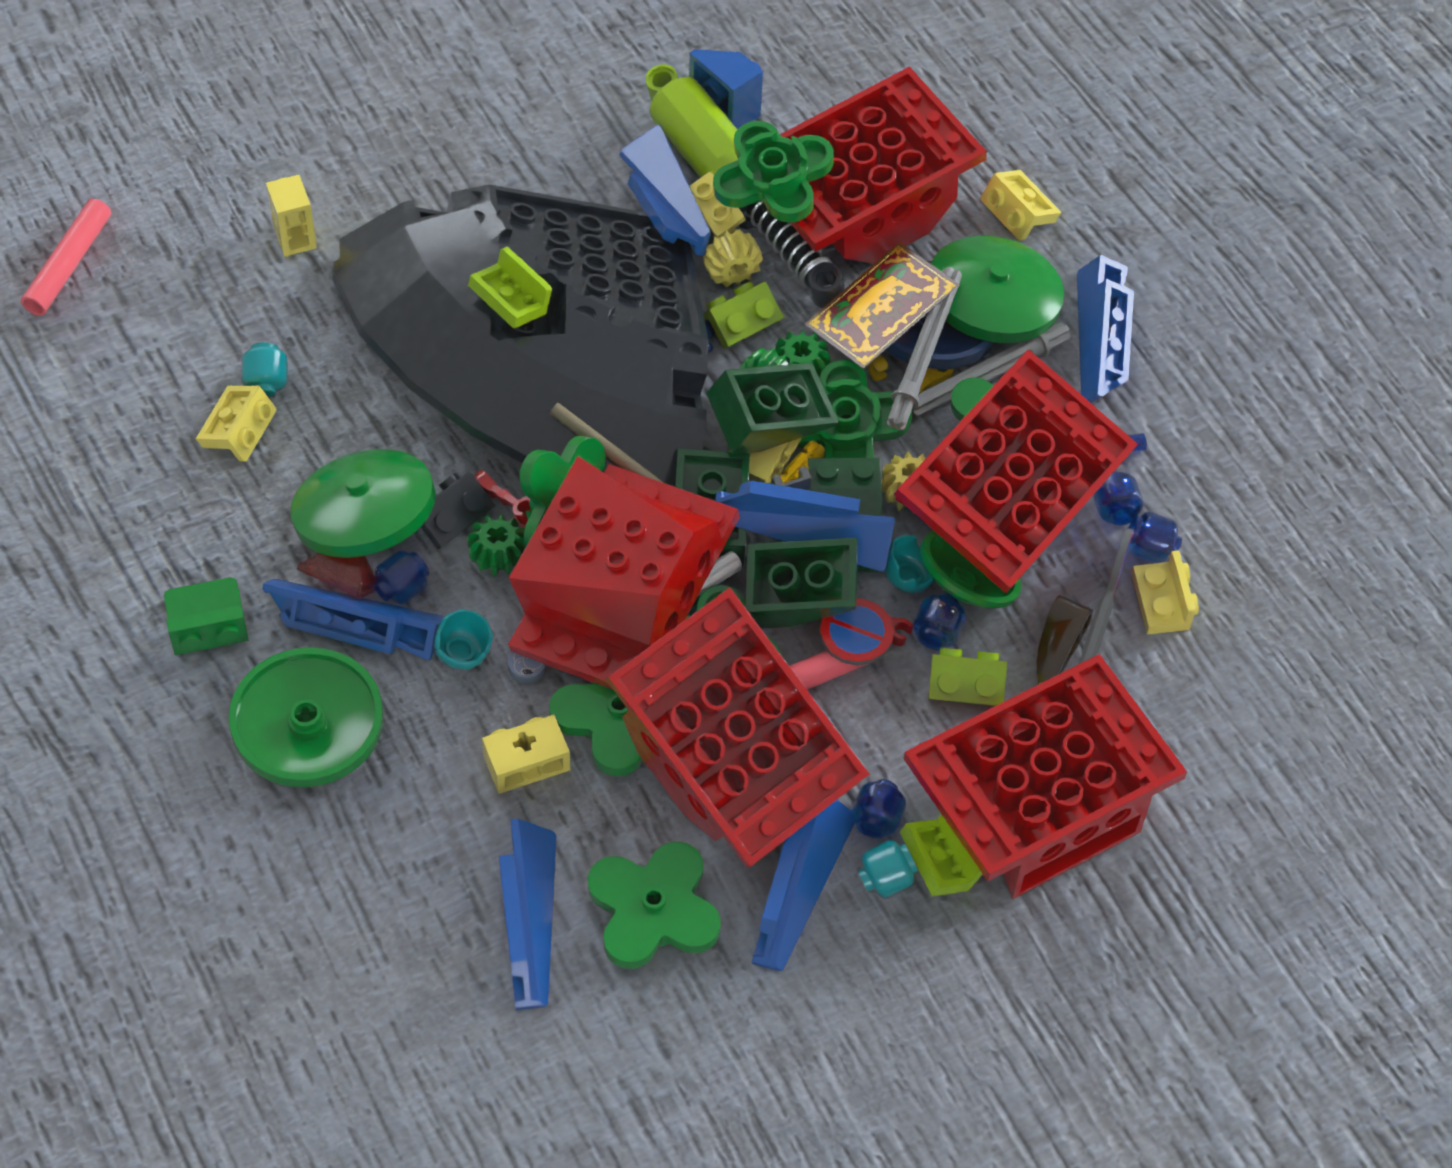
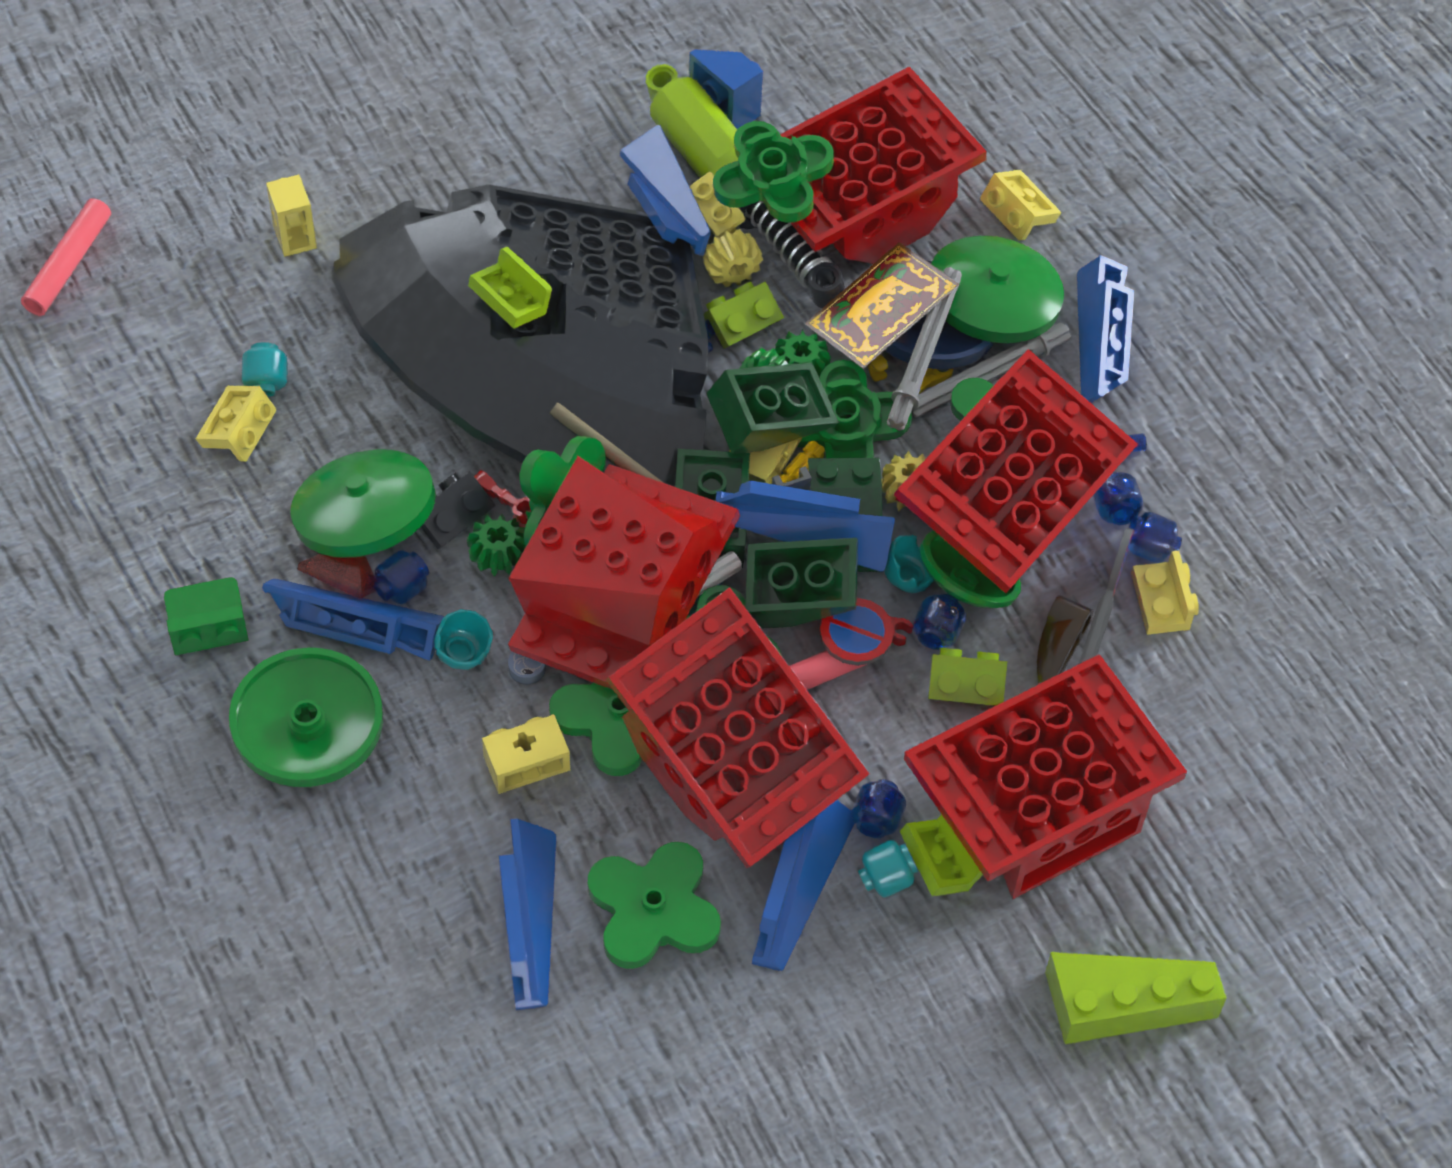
(1130, 994): none -> lime wedge

